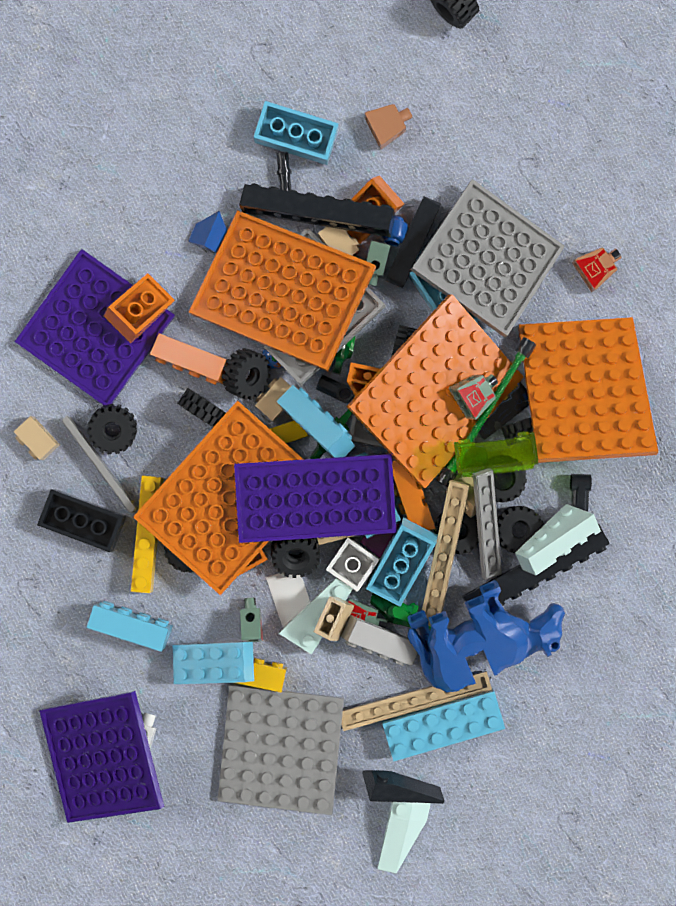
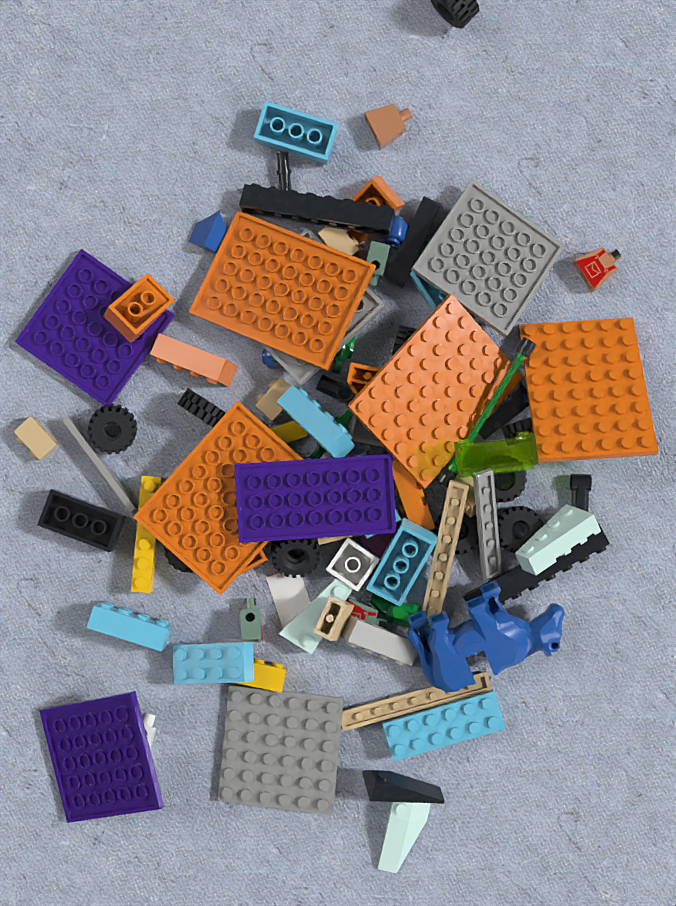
(237, 370): black tyre -> none
(474, 394): torso -> none

